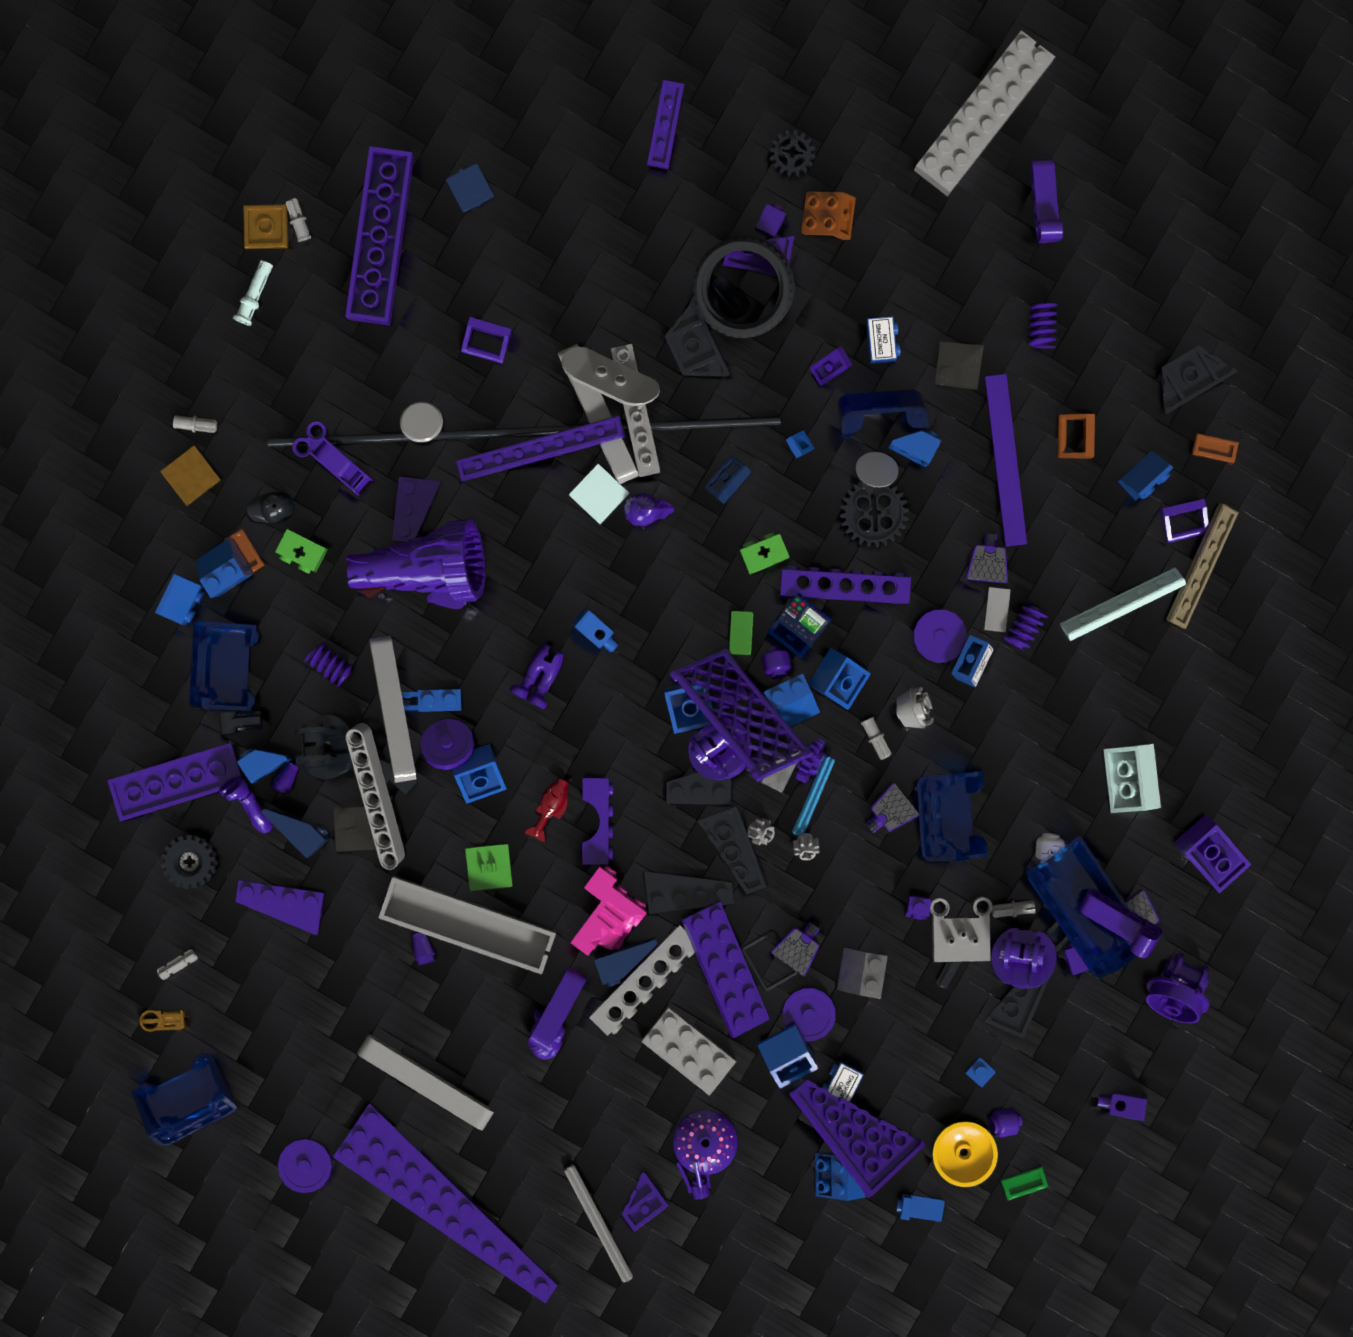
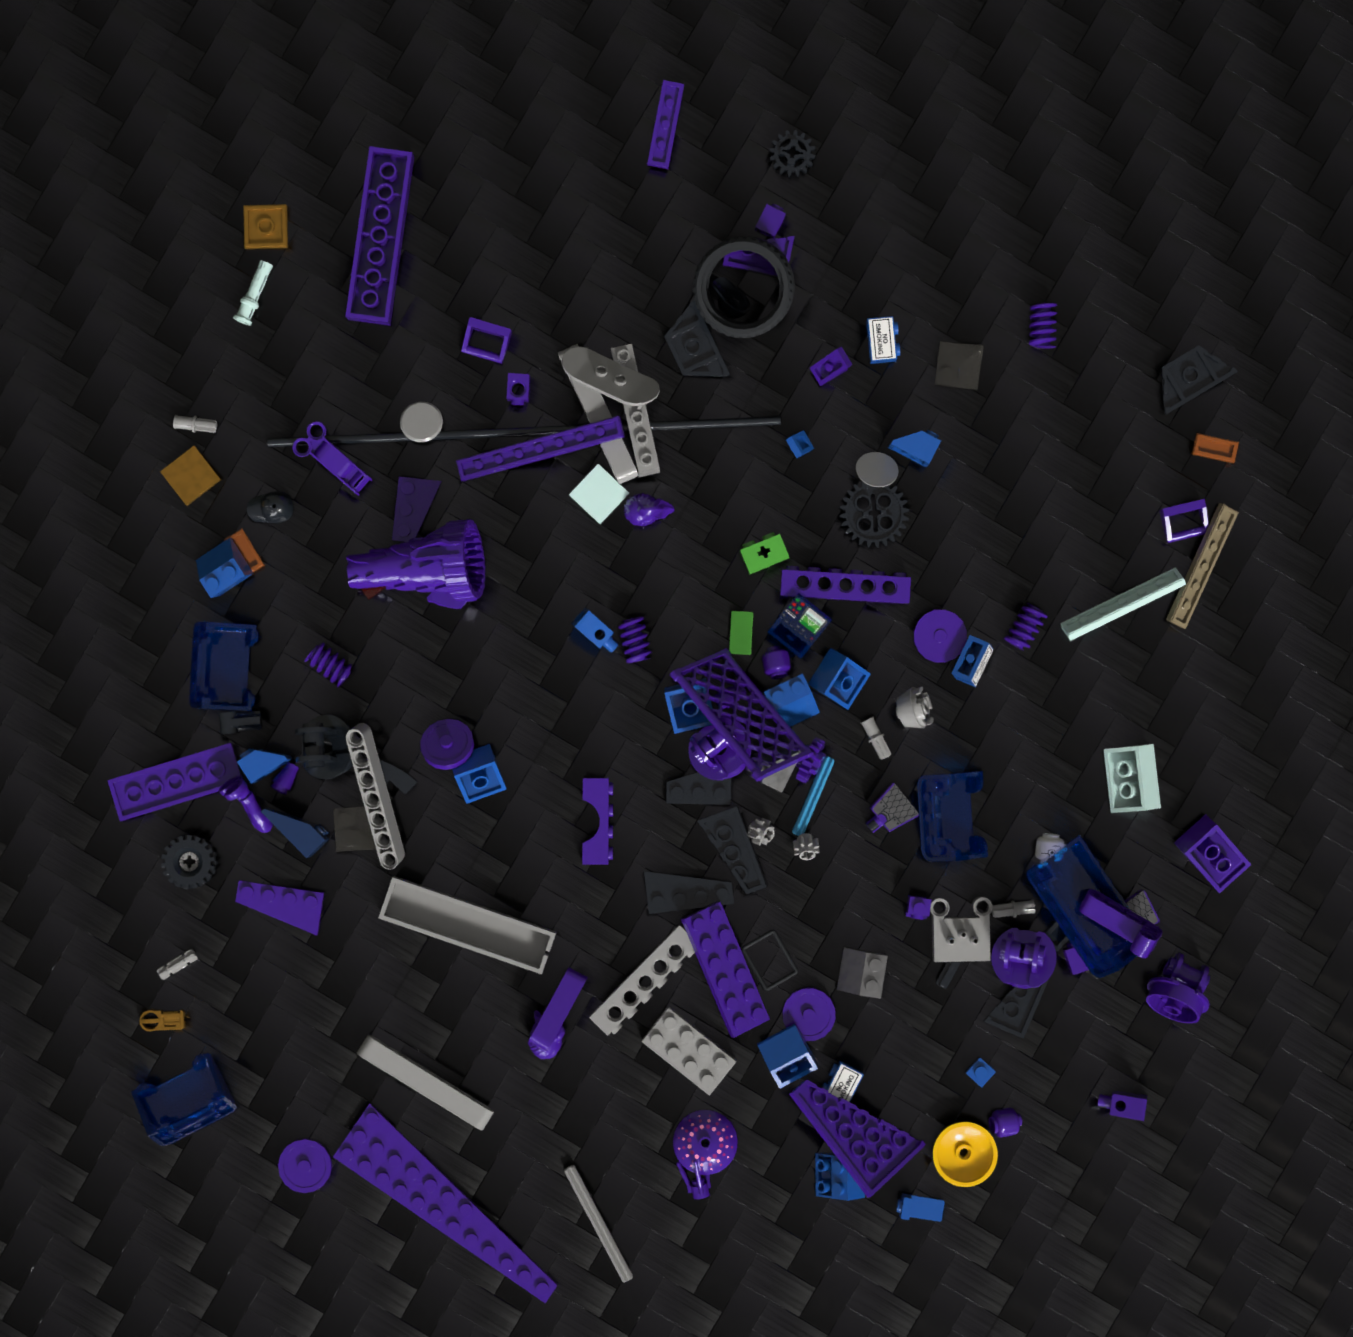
(180, 600): blue slope -> none
(292, 542): bright green brick -> none
(298, 220): light grey axle -> none
(392, 709): light grey beam -> none
(422, 949): dark purple cone -> none
(435, 700): blue hinge -> none
(470, 188): dark blue piece -> none
(489, 867): bright green piece -> none
(514, 379): none -> dark purple brick
(537, 665): dark purple piece -> none
(552, 803): dark red animal -> none
(613, 915): dark pink brick -> none
(618, 963): dark blue slope -> none
(634, 639): none -> dark purple piece
(643, 1203): dark purple wing -> none
(727, 479): dark blue slope -> none
(798, 948): torso -> none
(828, 214): dark orange bracket -> none
(854, 406): clear blue windscreen -> none
(984, 113): light grey piece -> none
(988, 562): torso -> none
(997, 609): light grey tile -> none
(1005, 460): dark purple tile -> none
(1024, 1182): green tile -> none
(1047, 220): dark purple beam -> none
(1088, 435): dark orange tile -> none
(1144, 475): blue slope -> none

